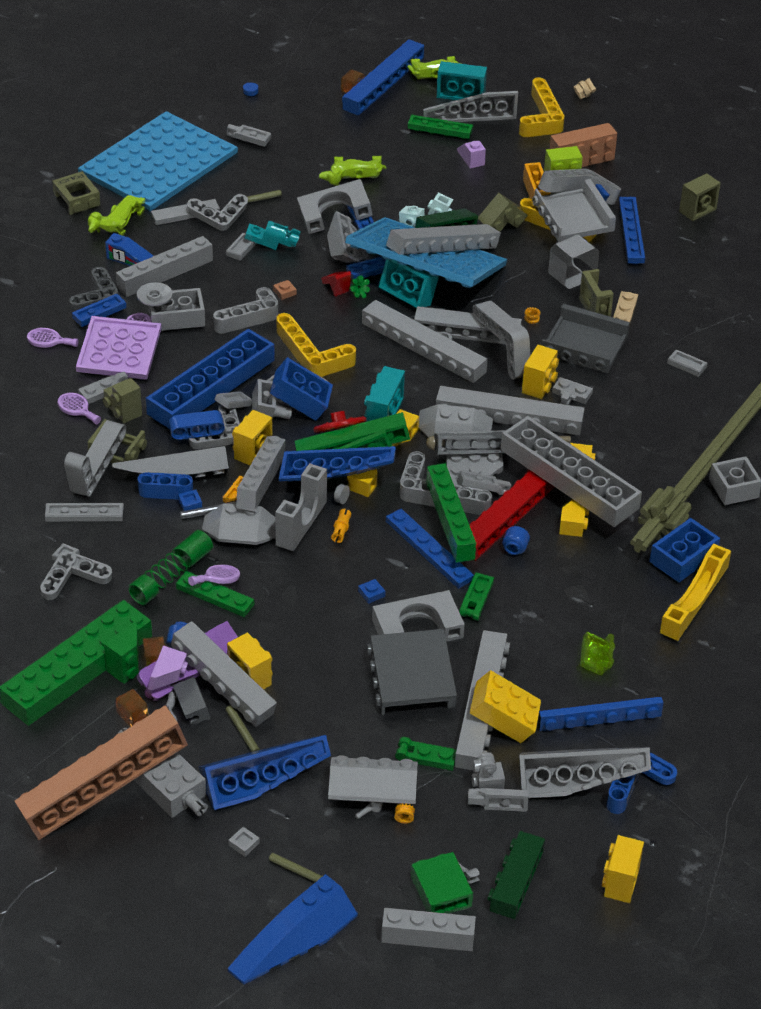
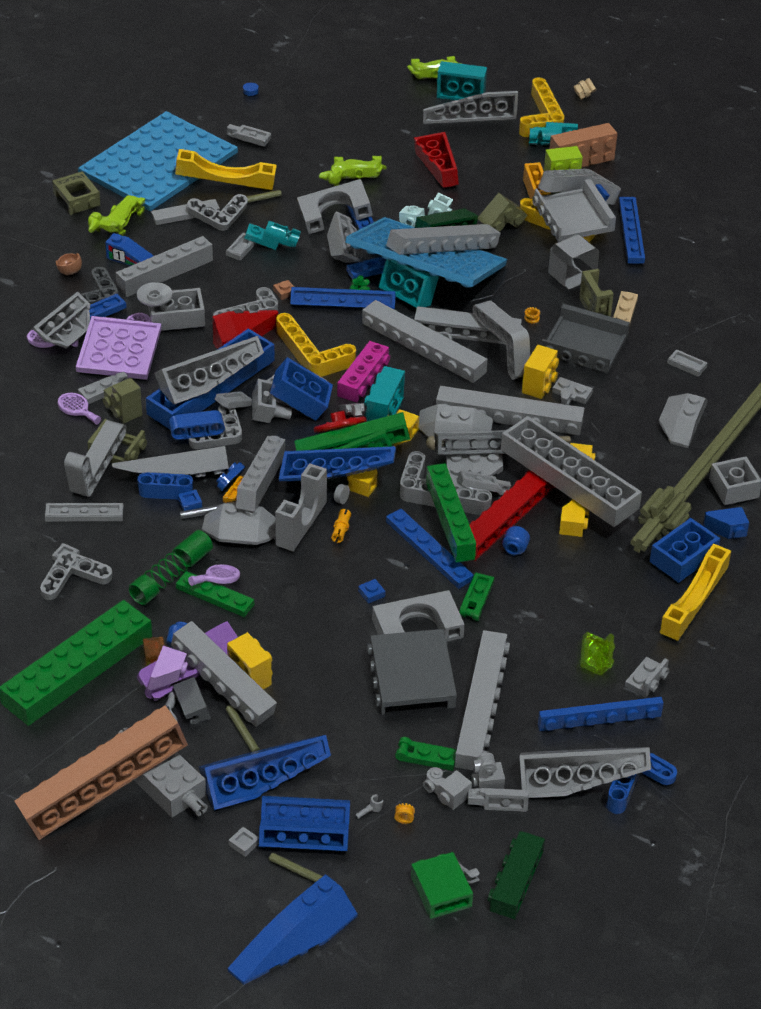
(66, 322): none -> light grey wedge
(69, 264): none -> nougat hair
(123, 654): green slope -> none
(131, 707): clear orange brick -> none
(193, 165): none -> yellow arch
(206, 371): none -> light grey wedge
(226, 480): none -> blue plate
(231, 324): none -> red wedge
(250, 436): yellow brick -> none
(304, 823): none -> blue brick
(338, 281): red slope -> none
(340, 297): none -> blue plate
(350, 79): clear orange brick -> none
(352, 409): none -> light grey hinge
(363, 371): none -> dark pink brick
(373, 780): light grey slope -> none
(382, 77): blue brick -> none
(428, 929): light grey brick -> none
(438, 158): none -> red wedge
(440, 126): green plate -> none
(451, 790): none -> light grey brick
(473, 153): lavender slope -> none
(505, 706): yellow brick -> none
(542, 135): none -> teal plate
(622, 868): yellow brick -> none
(647, 676): none -> light grey bracket
(682, 418): none -> light grey wedge
(699, 197): olive brick -> none
(727, 522): none -> blue slope

